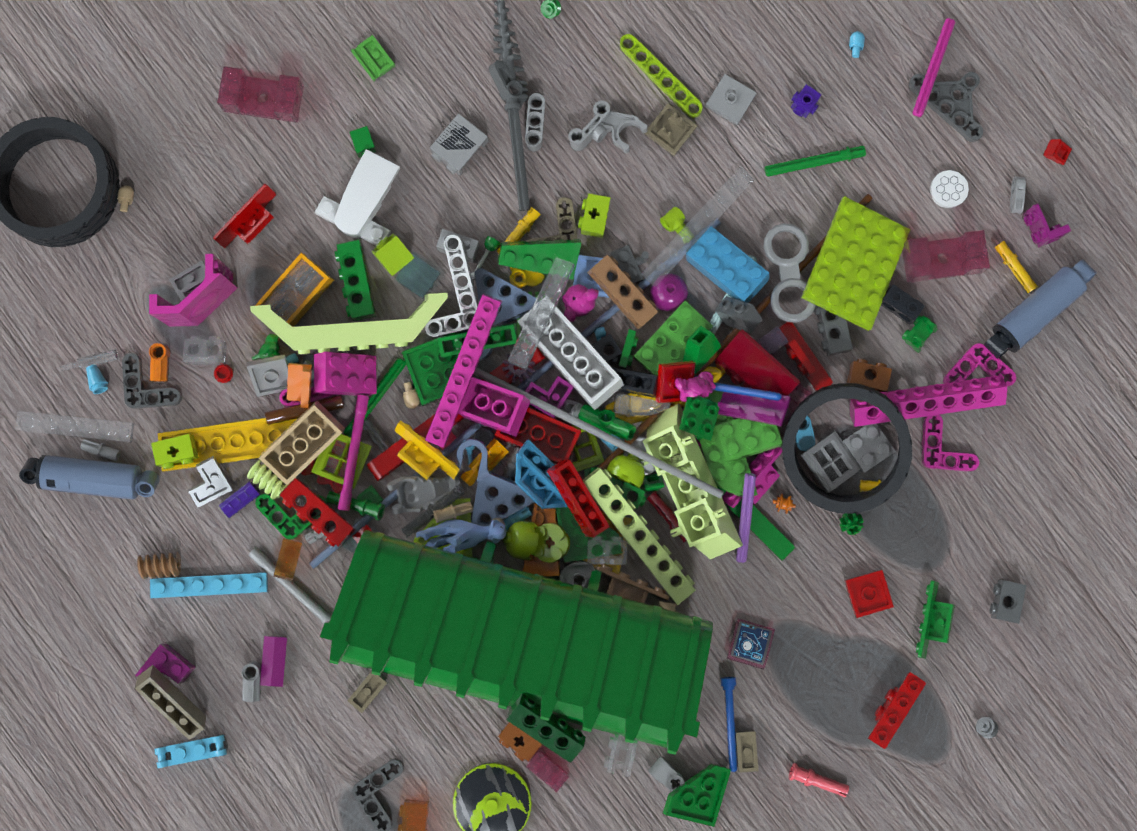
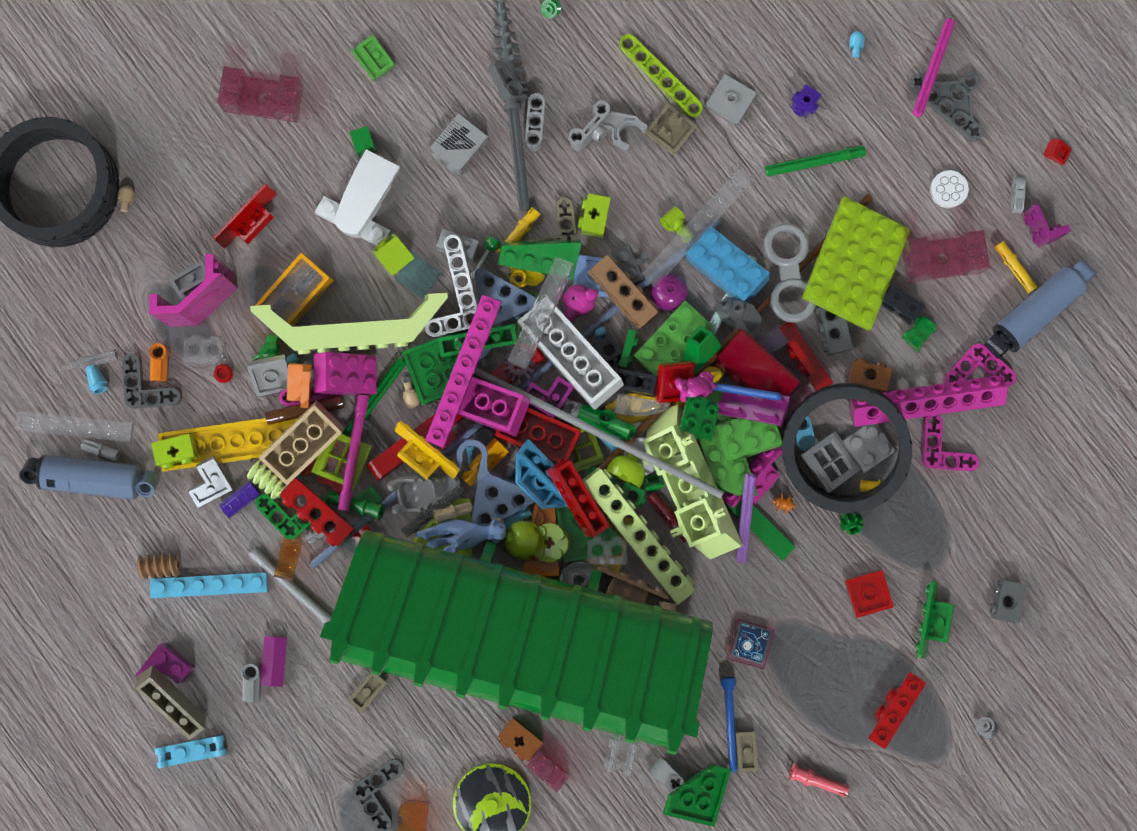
(348, 251): green brick -> none
(549, 737): dark green brick -> none

